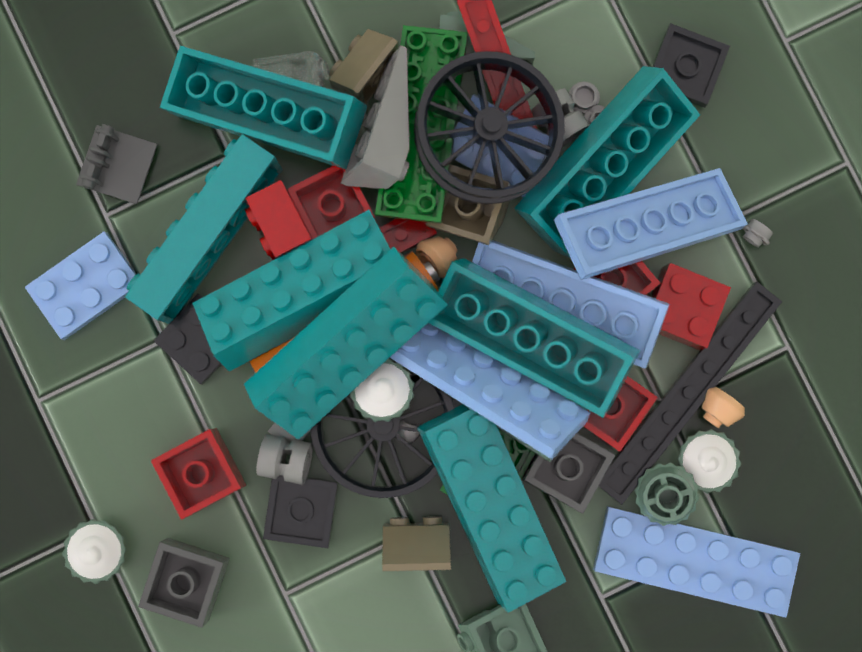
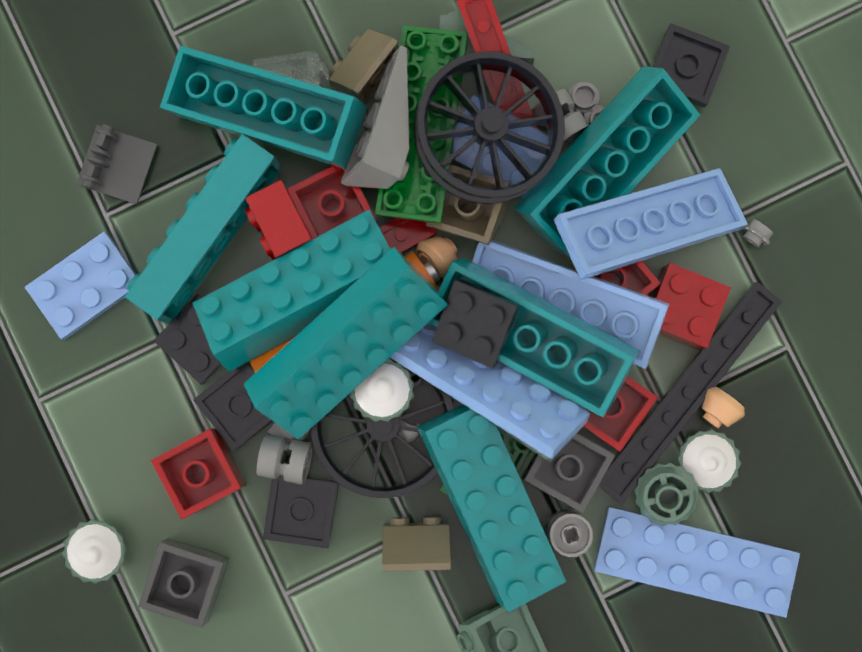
(231, 409): none -> black plate
(475, 323): none -> black plate
(569, 533): none -> light grey wheel

